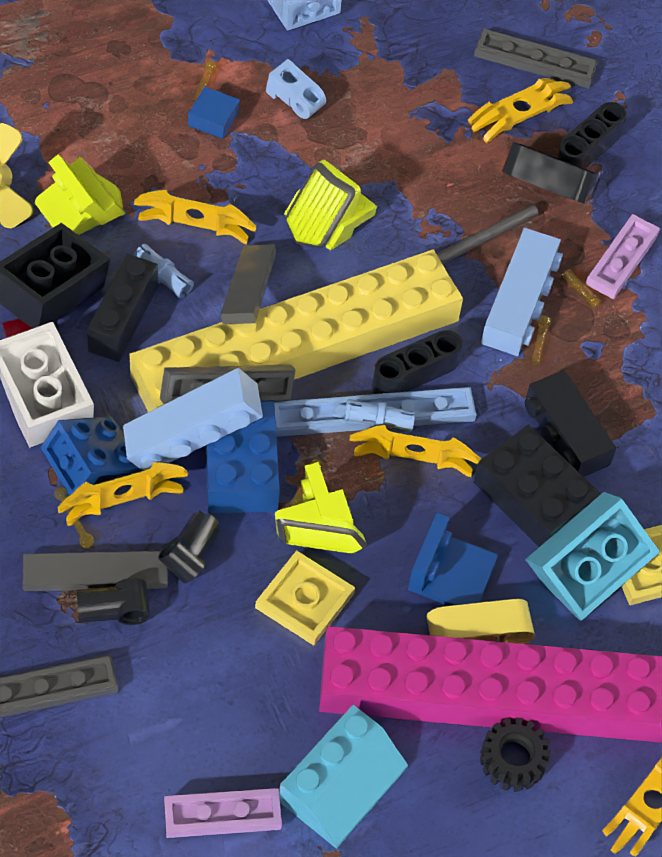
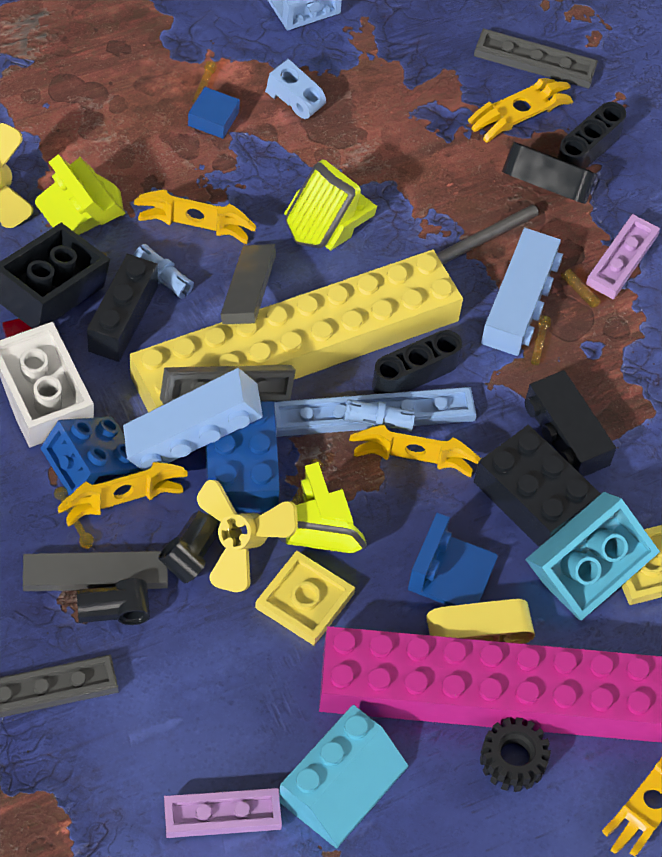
(233, 567): none -> light yellow piece

